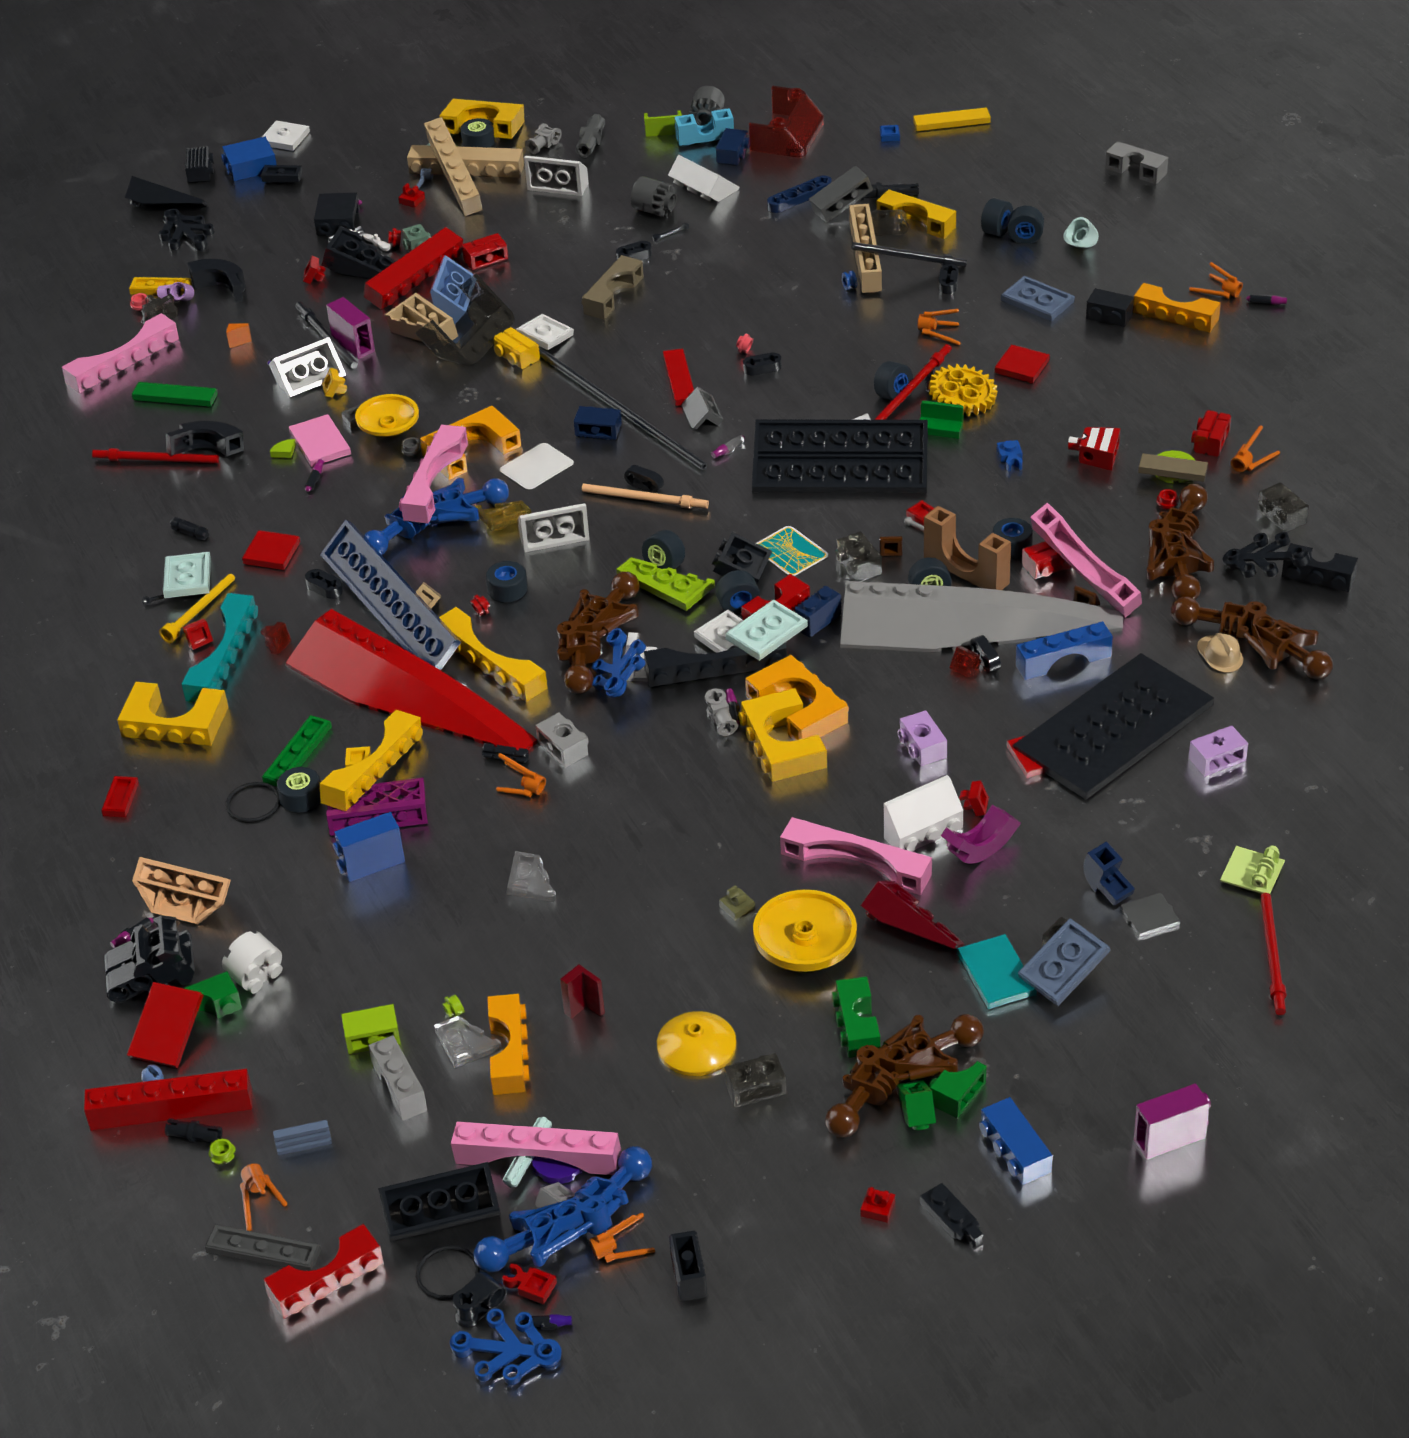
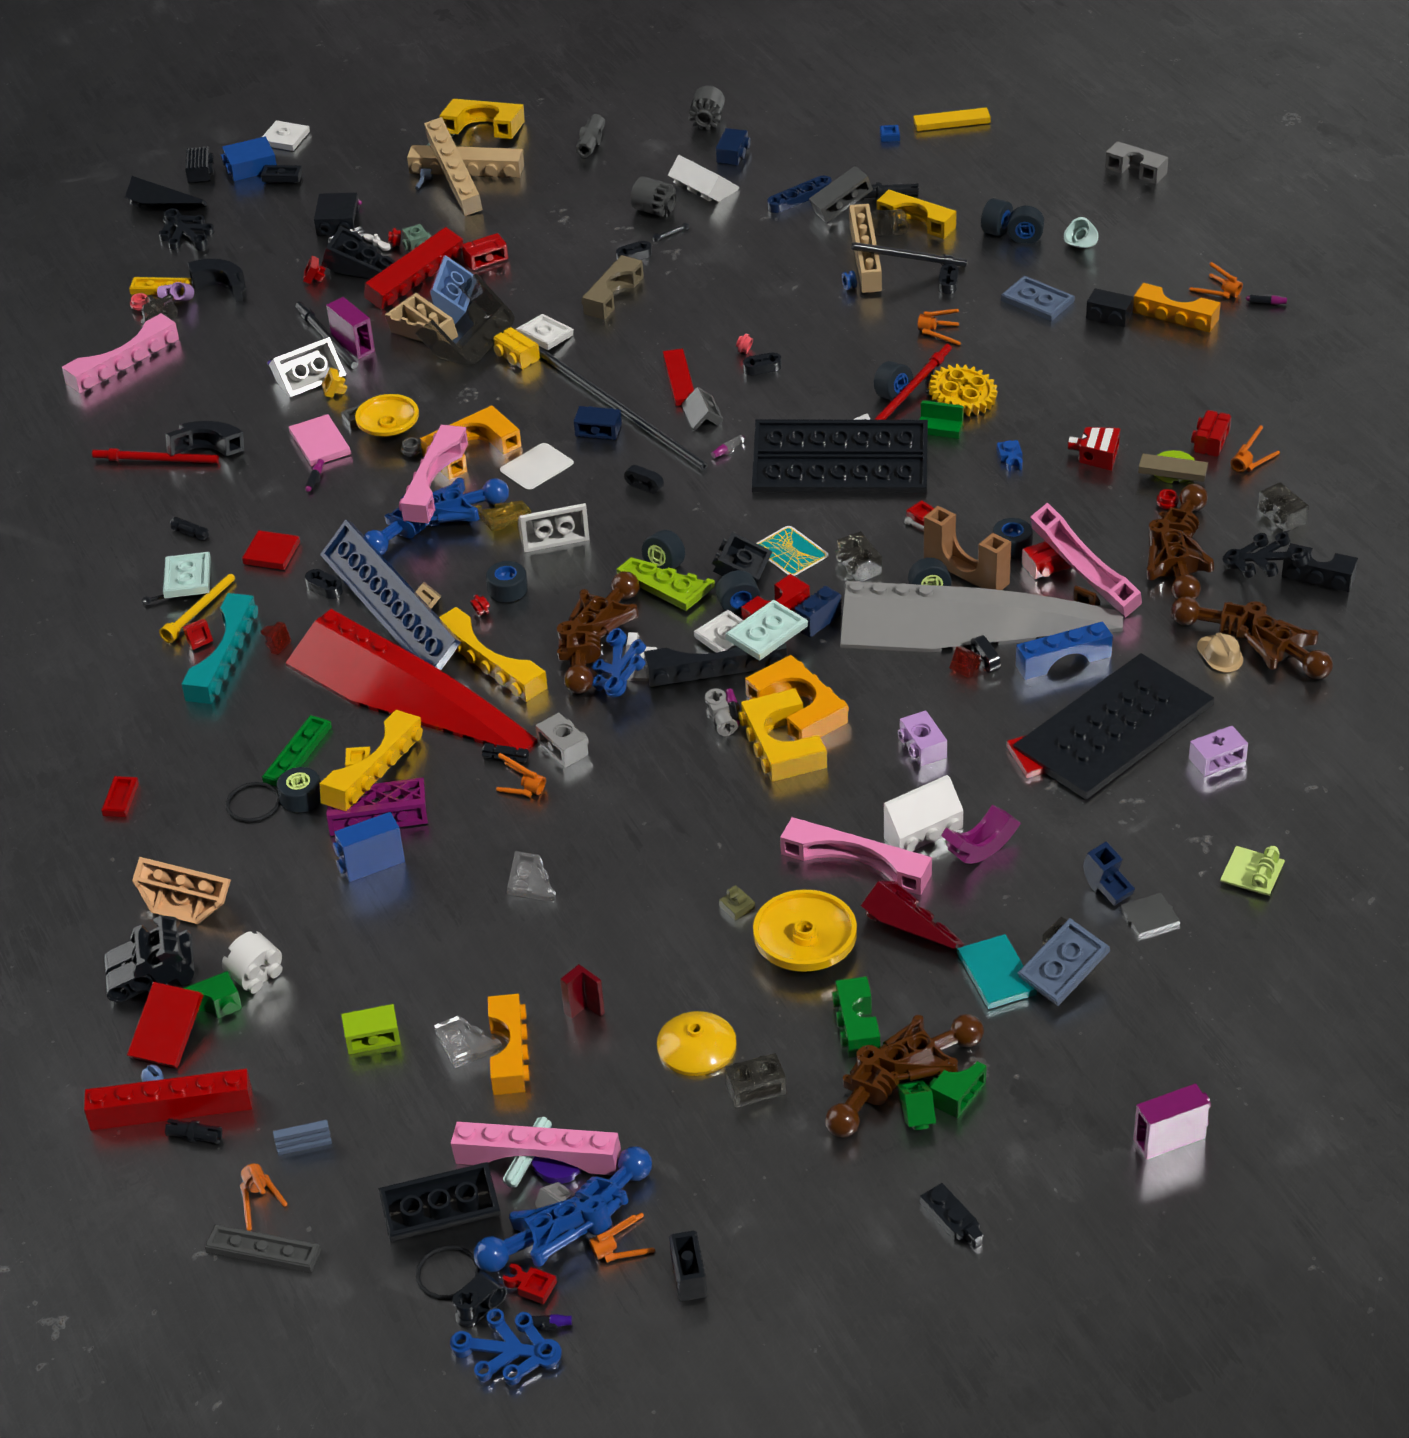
(125, 935): piece -> none
(174, 394): green tile -> none
(195, 727): yellow arch -> none
(222, 1151): lime plate -> none
(238, 334): orange slope -> none
(283, 449): lime tile -> none
(295, 1289): red arch -> none
(402, 1082): light grey arch -> none
(411, 196): red tile -> none
(453, 1006): lime plate -> none
(477, 133): black wheel -> none
(543, 137): light grey connector -> none
(555, 175): white slope -> none
(660, 125): lime hinge -> none
(685, 501): light nougat bar -> none
(690, 133): medium azure arch -> none
(791, 135): clear red windscreen -> none
(877, 1205): red tile -> none
(891, 546): reddish brown slope -> none
(975, 798): red tile -> none
(1015, 1141): blue brick -> none
(1022, 363): red tile -> none
(1277, 989): red bar -> none

